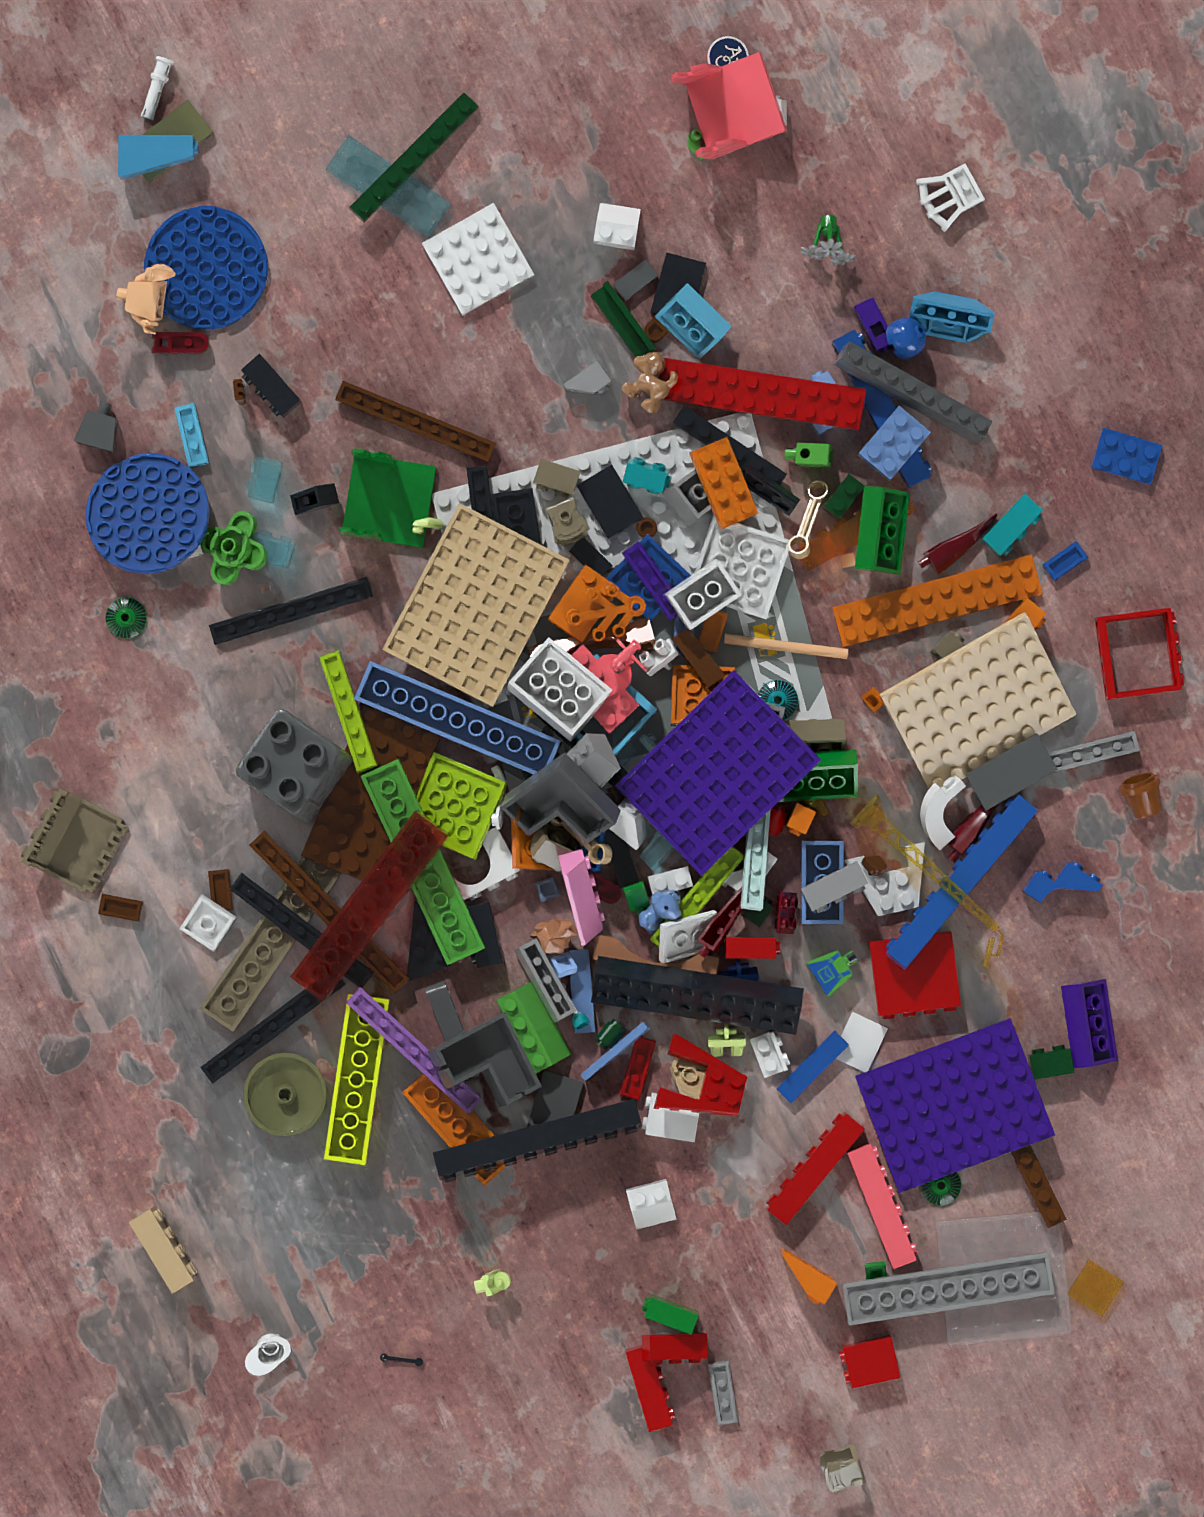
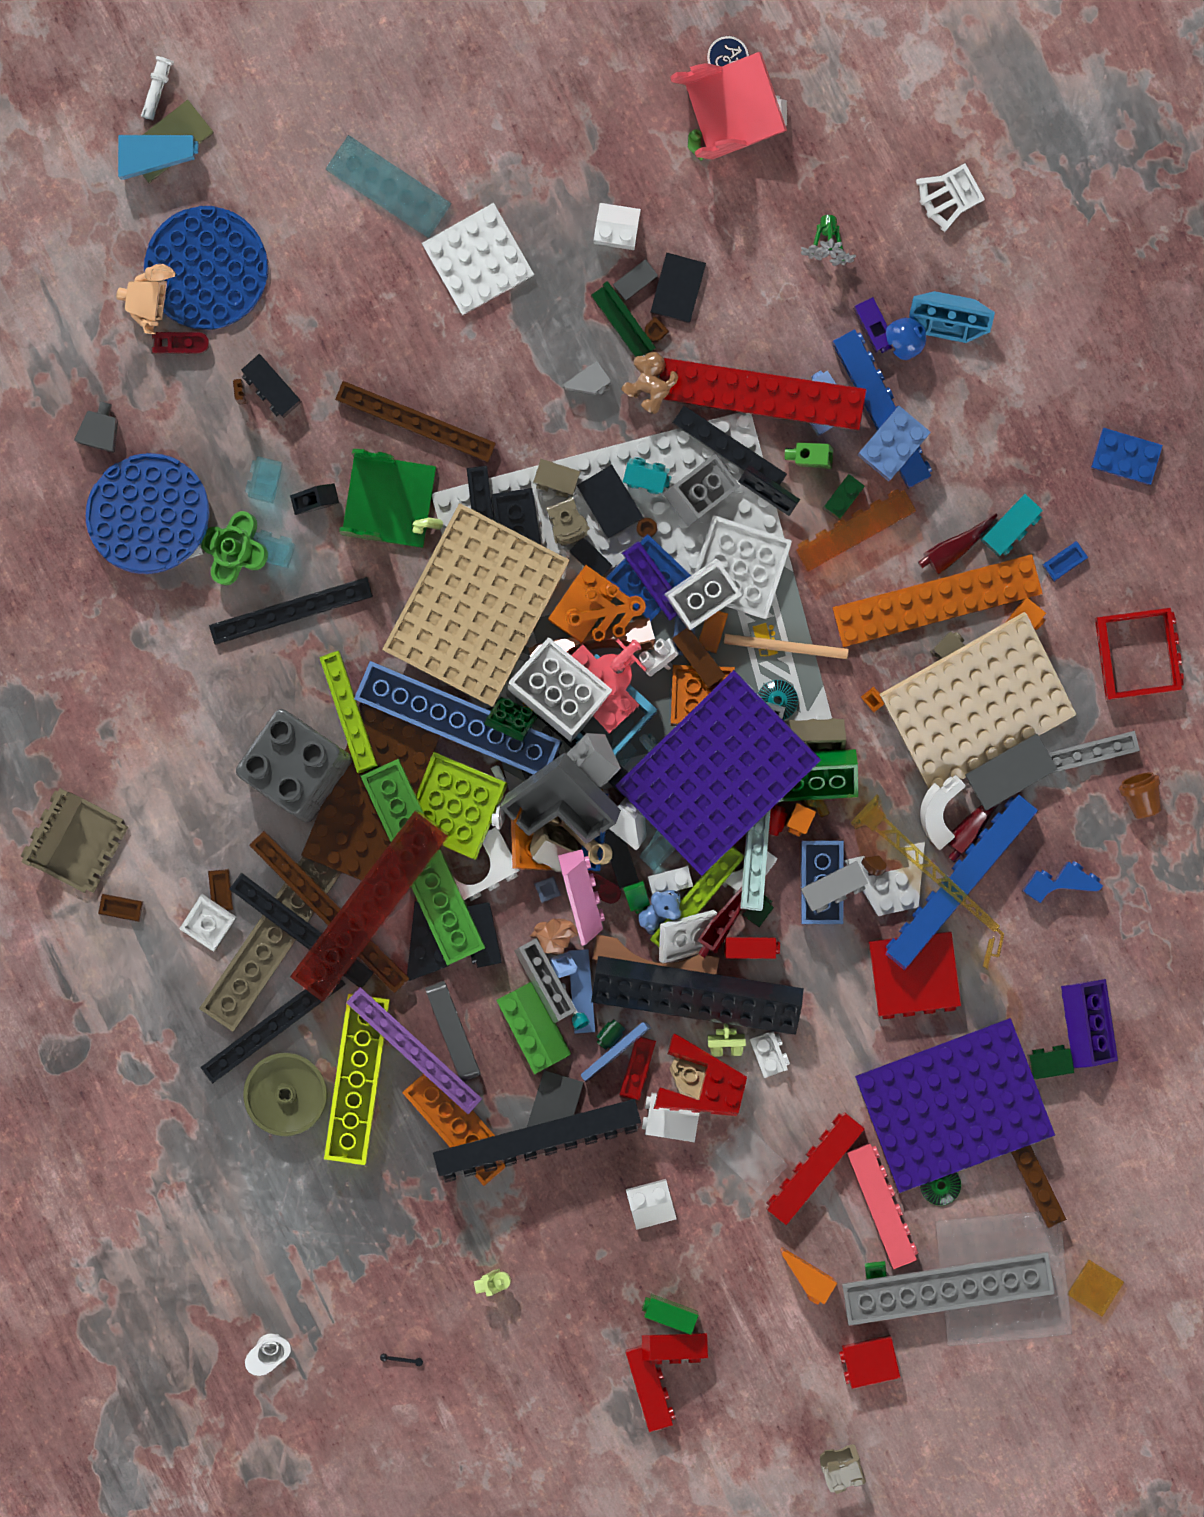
(135, 623): dish -> none
(163, 1249): tan brick -> none
(191, 435): medium azure tile -> none
(413, 157): dark green plate -> none
(488, 1049): dark grey piece -> none
(511, 719): none -> dark green tile
(693, 321): medium azure slope -> none
(723, 483): orange plate -> none
(723, 1392): light grey tile -> none
(741, 971): blue hips -> none
(786, 920): dark red hinge -> none
(809, 519): tan piece -> none
(813, 1066): blue tile -> none
(832, 970): torso -> none
(847, 560): tan piece -> none
(863, 1040): white piece -> none
(882, 530): green slope -> none
(913, 392): dark grey brick -> none

